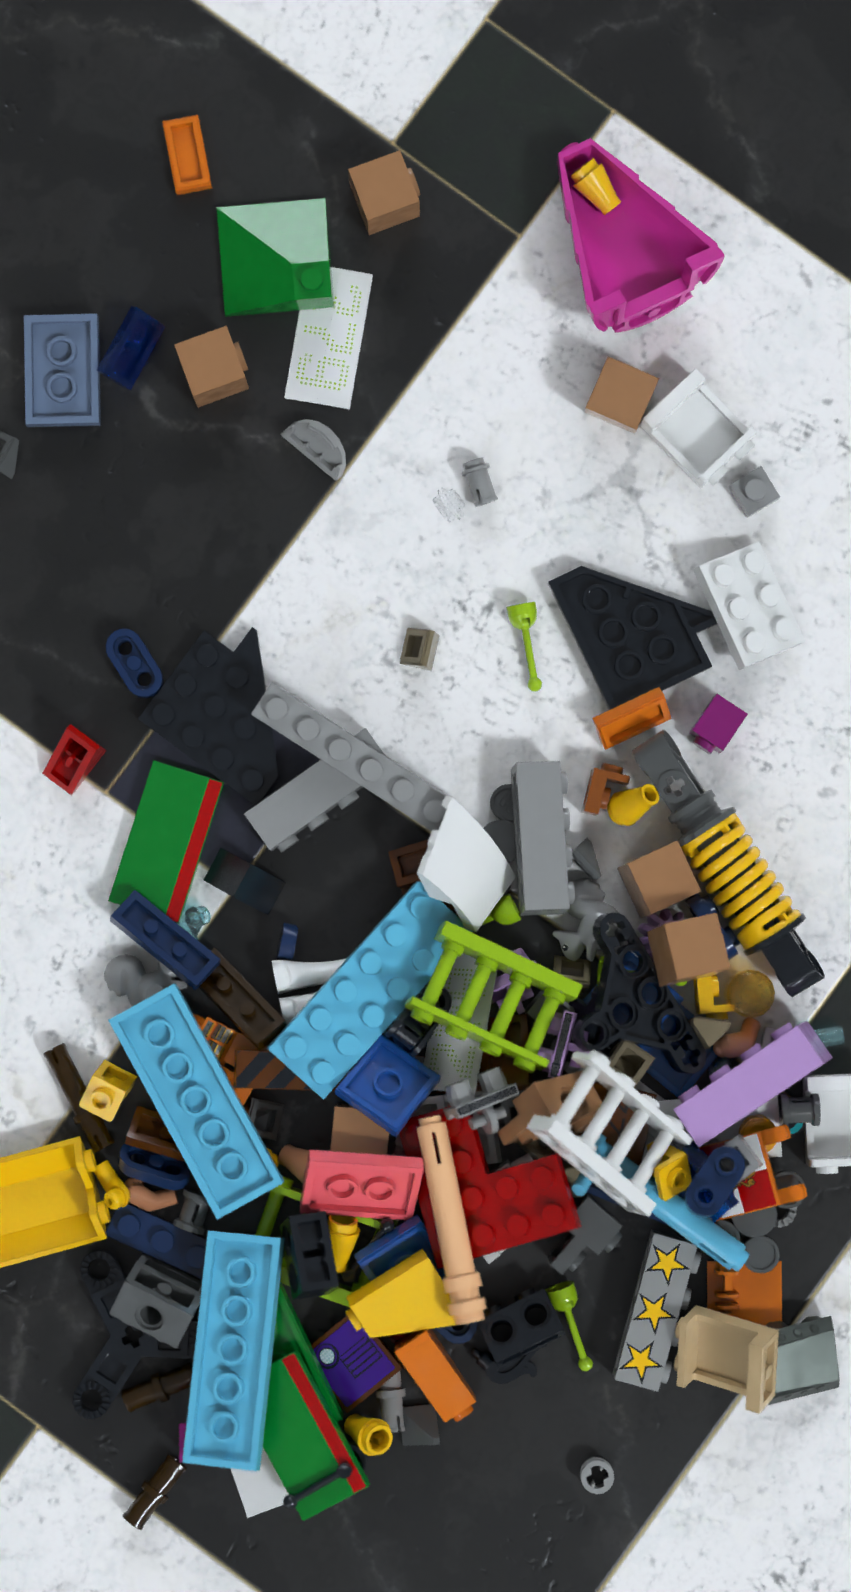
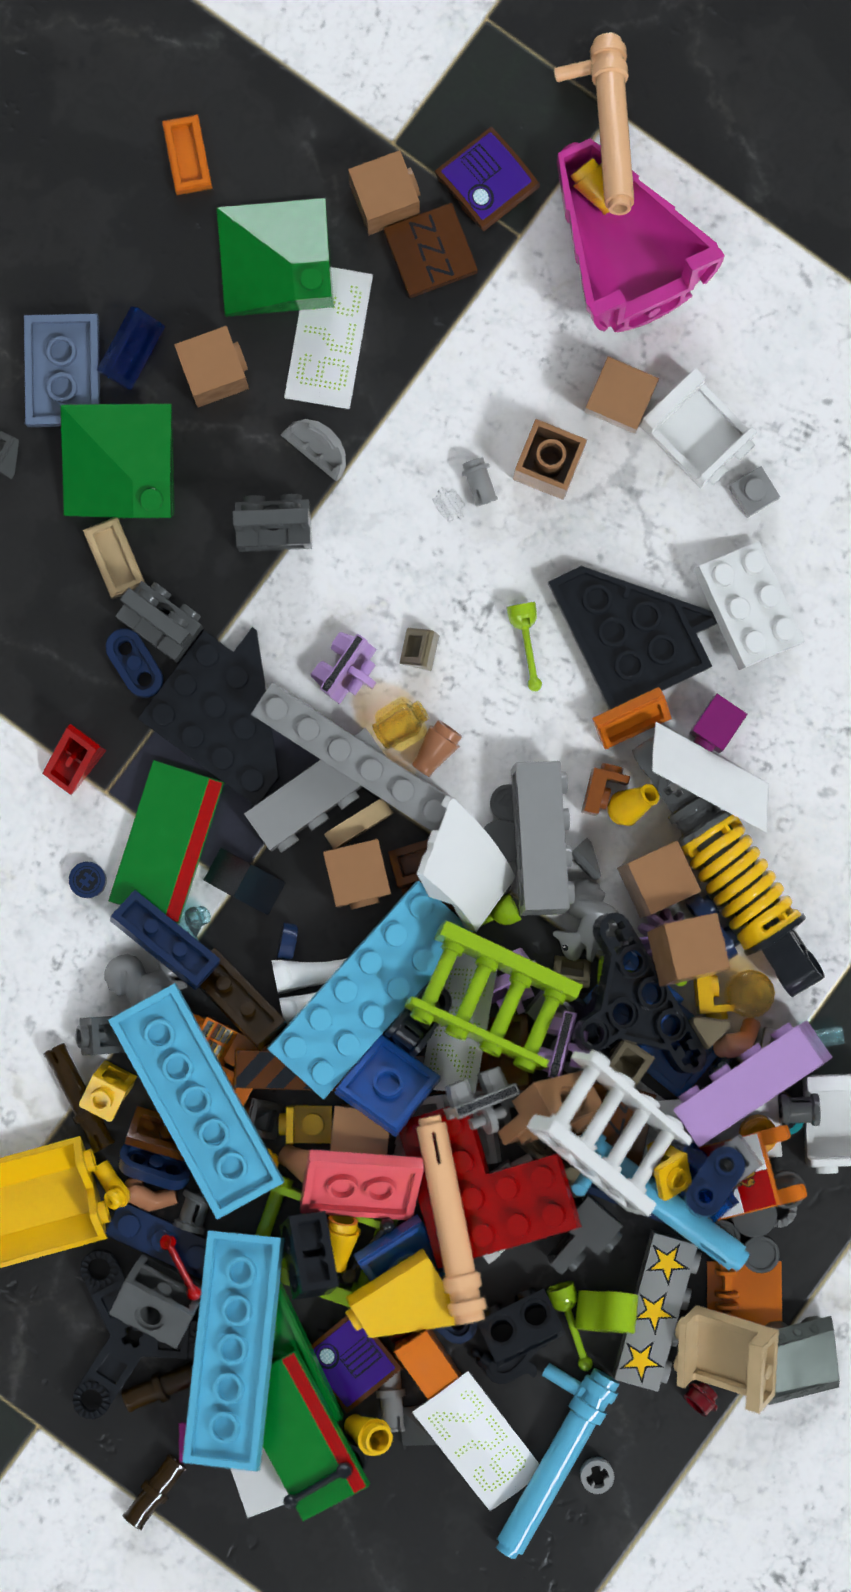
(87, 880): none -> dark blue tile
(97, 1037): none -> dark grey bracket
(114, 557): none -> tan tile
(117, 460): none -> green slope
(168, 1243): none -> red hinge
(171, 633): none -> dark grey brick
(256, 516): none -> dark grey brick
(306, 1124): none -> yellow bracket
(351, 669): none -> lavender hips
(357, 874): none -> medium nougat head
(358, 823): none -> tan beam
(400, 723): none -> clear yellow head
(430, 250): none -> reddish brown tile
(437, 746): none -> nougat cone
(478, 1441): none -> white sticker
(487, 178): none -> slope
(549, 459): none -> medium nougat head
(586, 1412): none -> medium azure cylinder
(606, 1311): none -> lime axle
(609, 76): none -> light nougat cylinder
(701, 1398): none -> dark red plate
(710, 777): none -> white sticker

